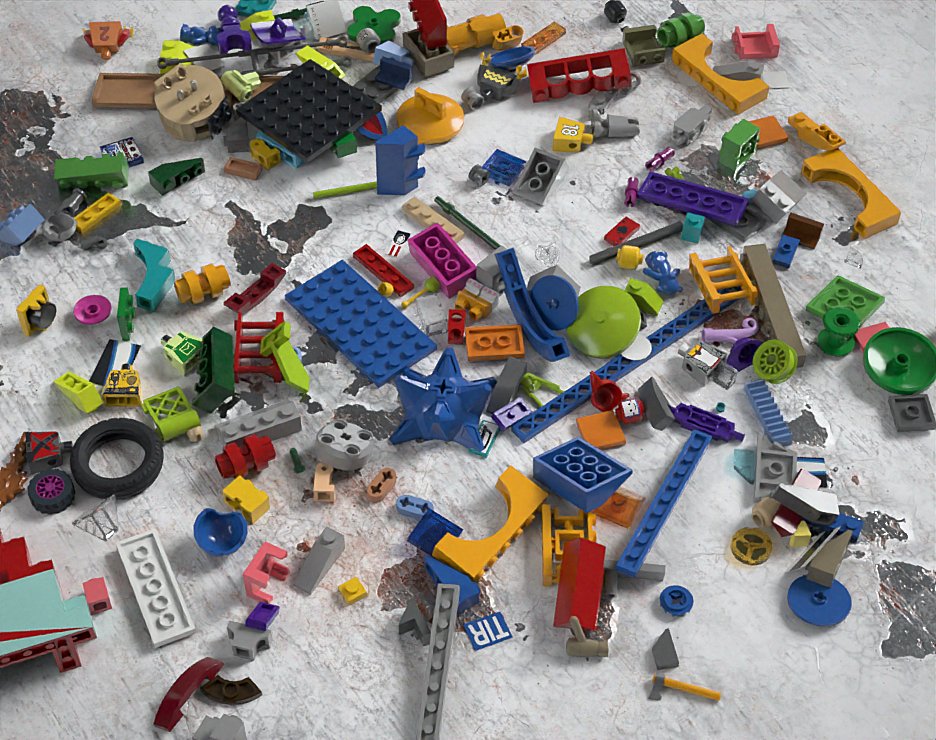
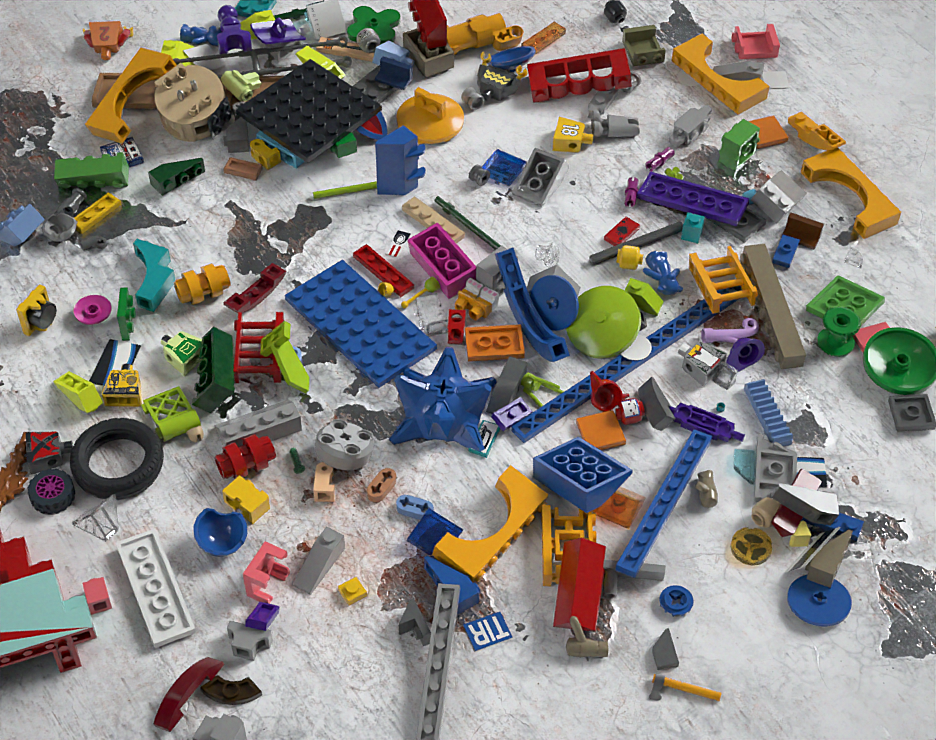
(143, 67): none -> light orange arch
(680, 29): bright green piece -> none
(707, 489): none -> dark tan piece
(780, 353): lime wheel -> none

